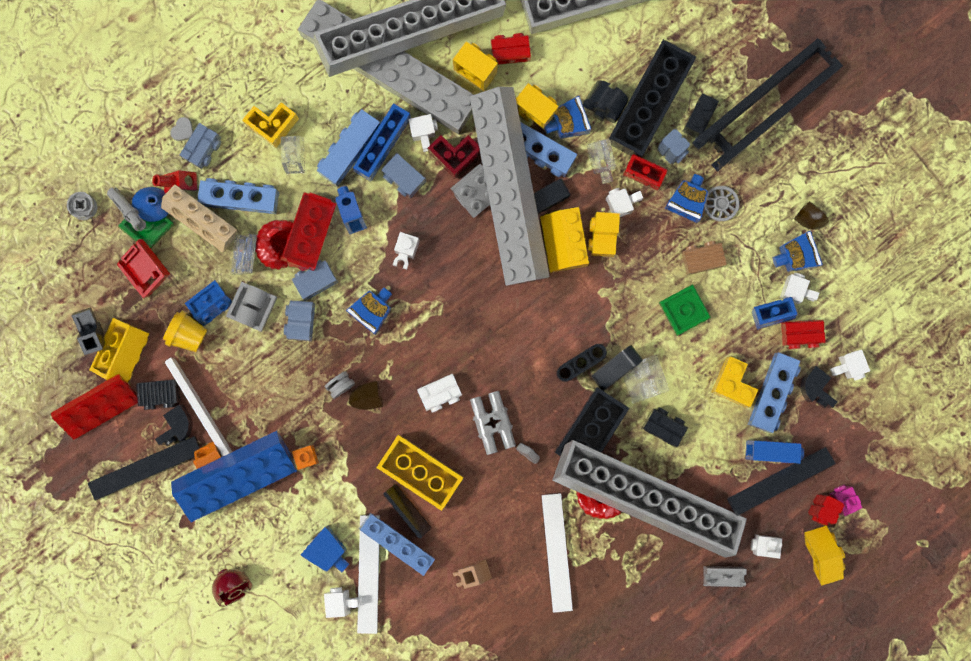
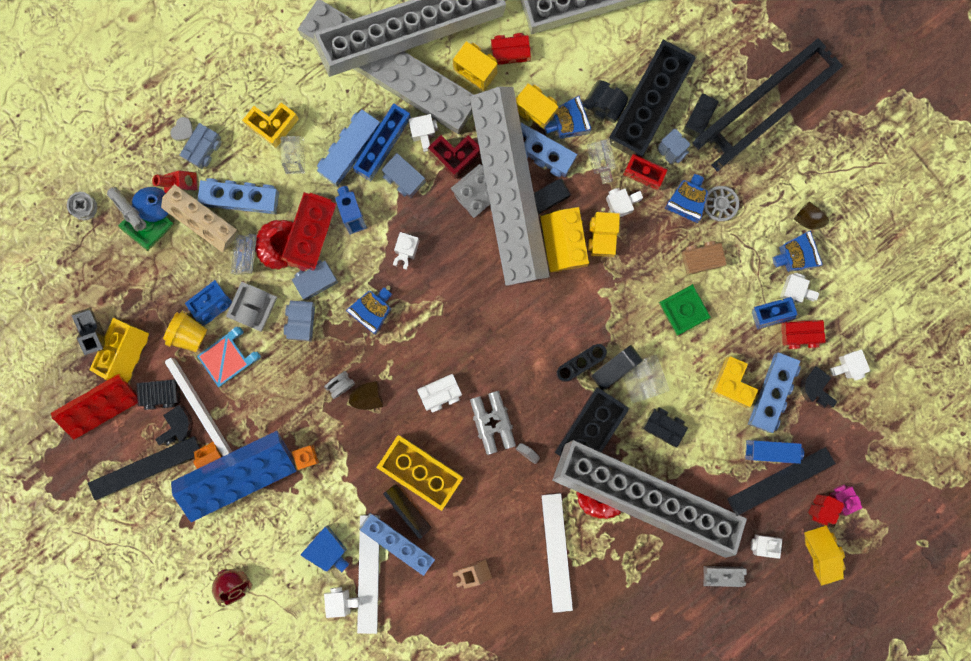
(142, 267): red container -> none
(224, 359): none -> flag

